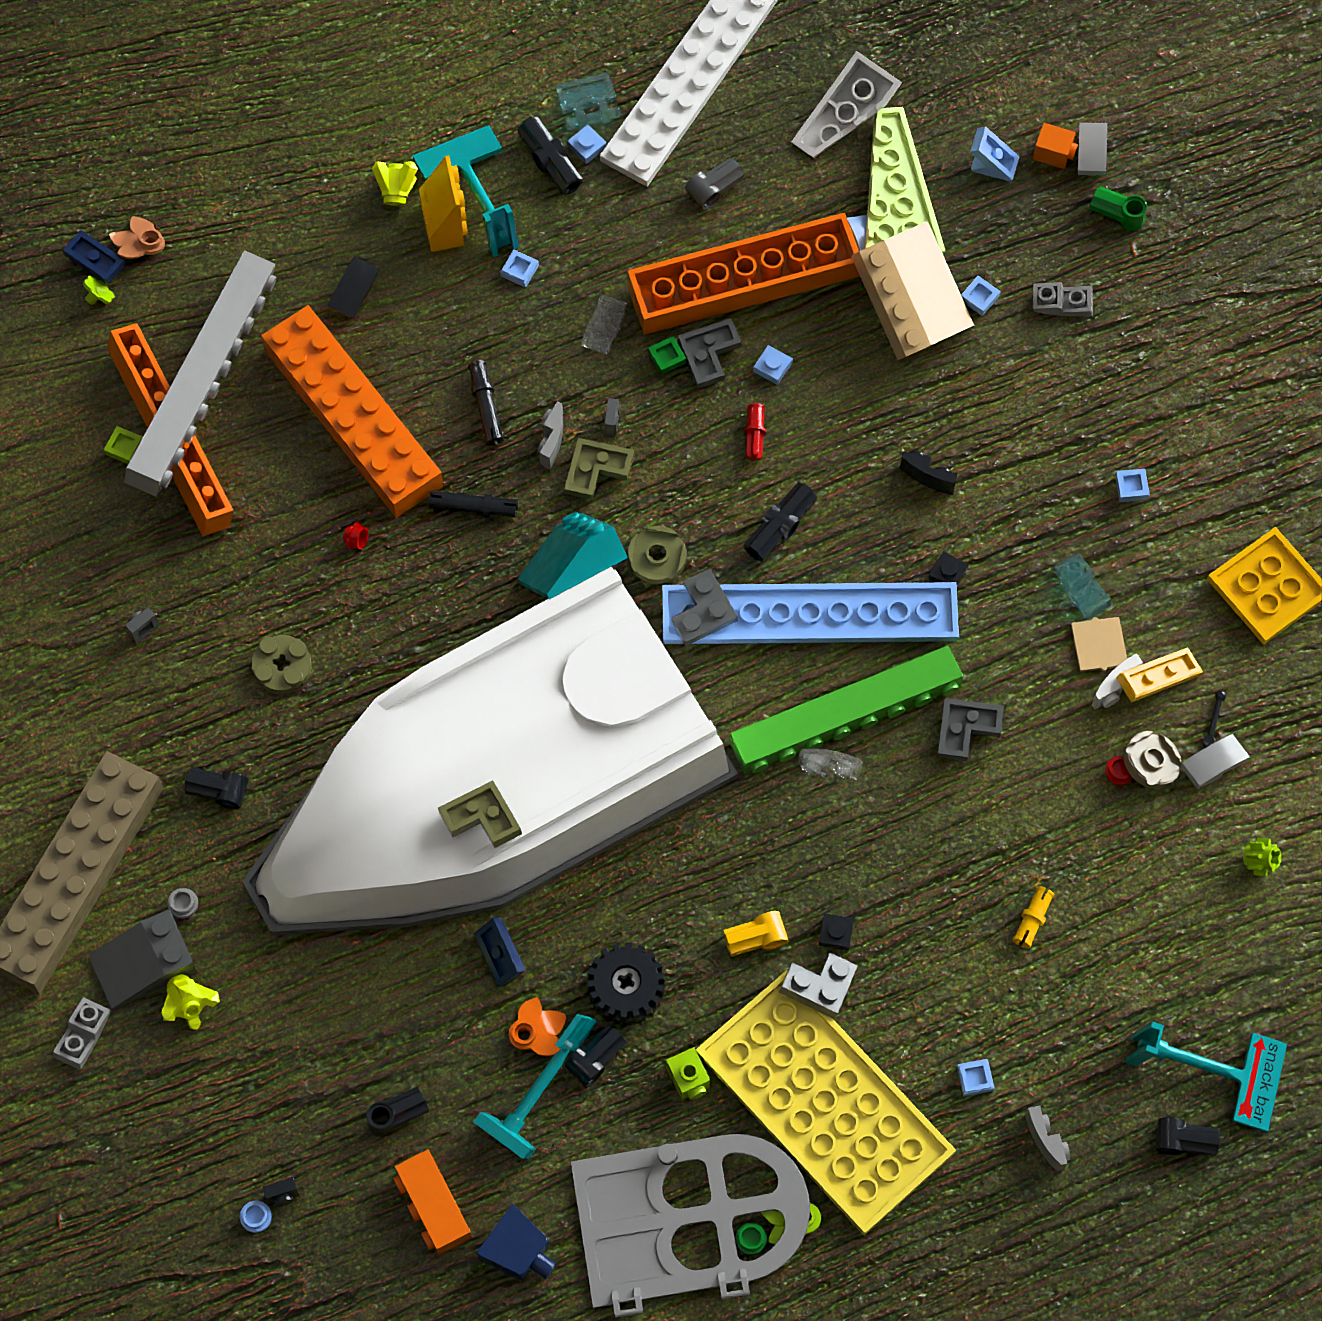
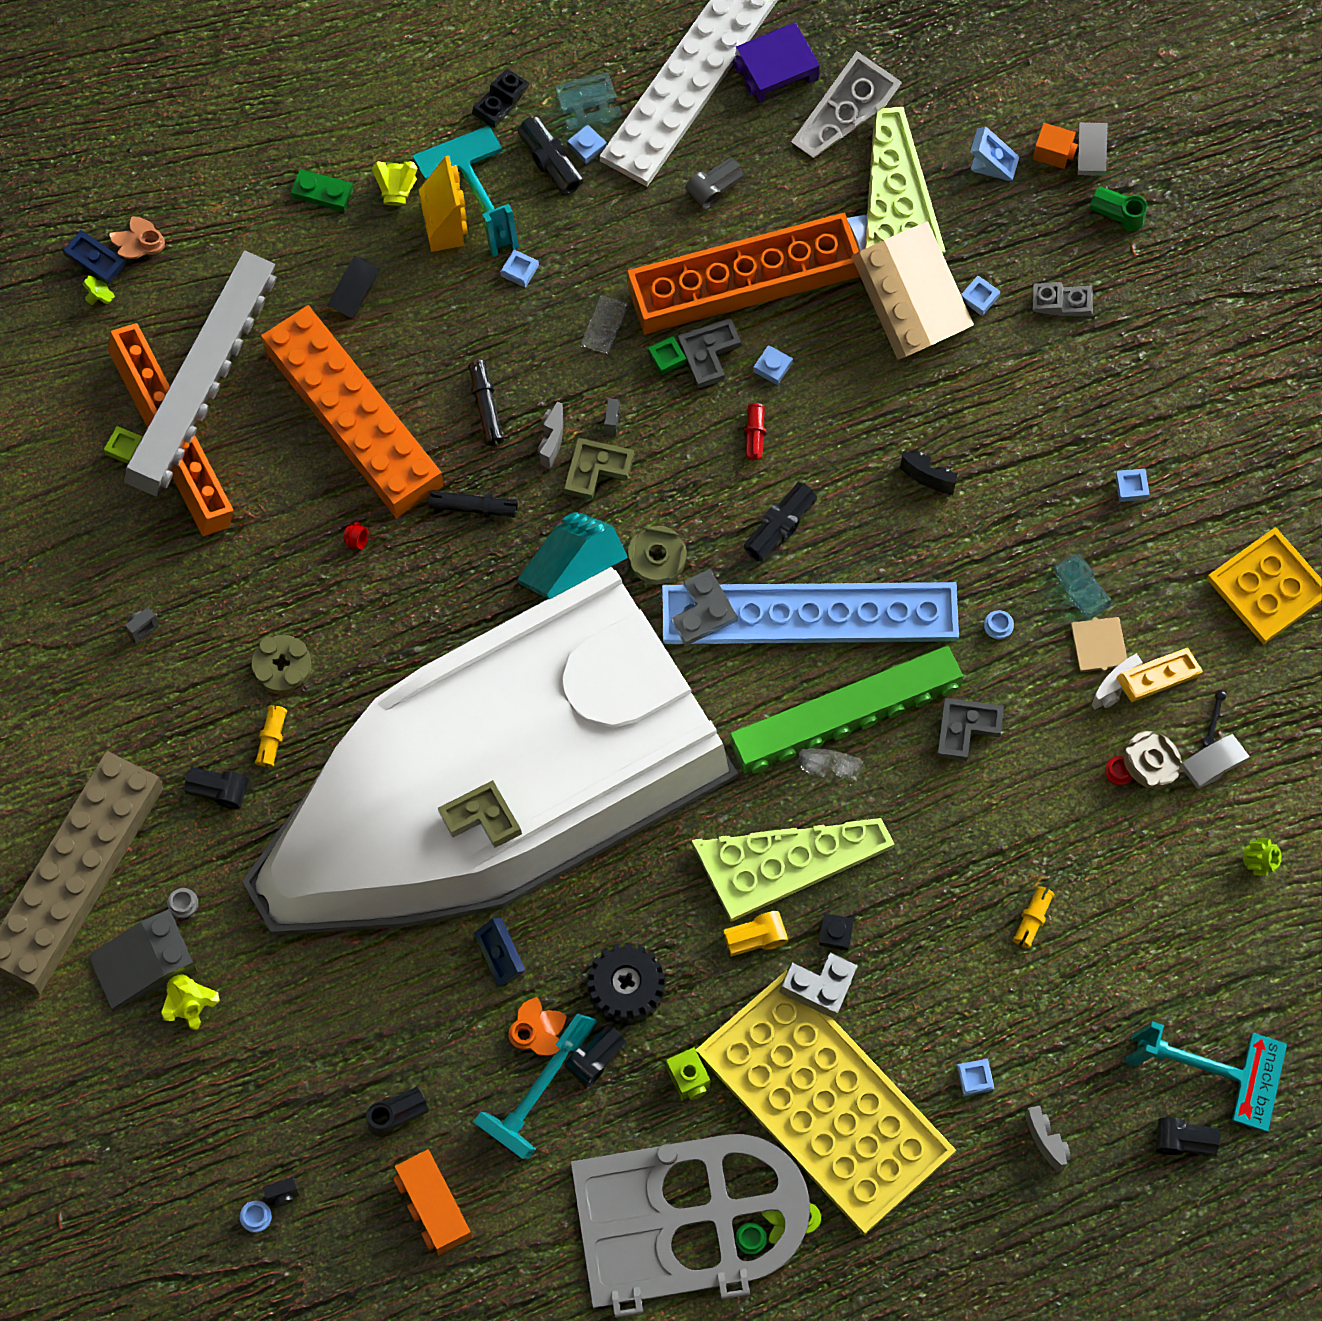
(82, 1033): light grey slope -> none
(270, 736): none -> yellow pin
(322, 190): none -> green plate
(501, 98): none -> black slope
(517, 1247): dark blue torso -> none
(775, 61): none -> dark purple panel
(777, 863): none -> yellowish green wing
(948, 569): black plate -> none
(998, 624): none -> light blue plate

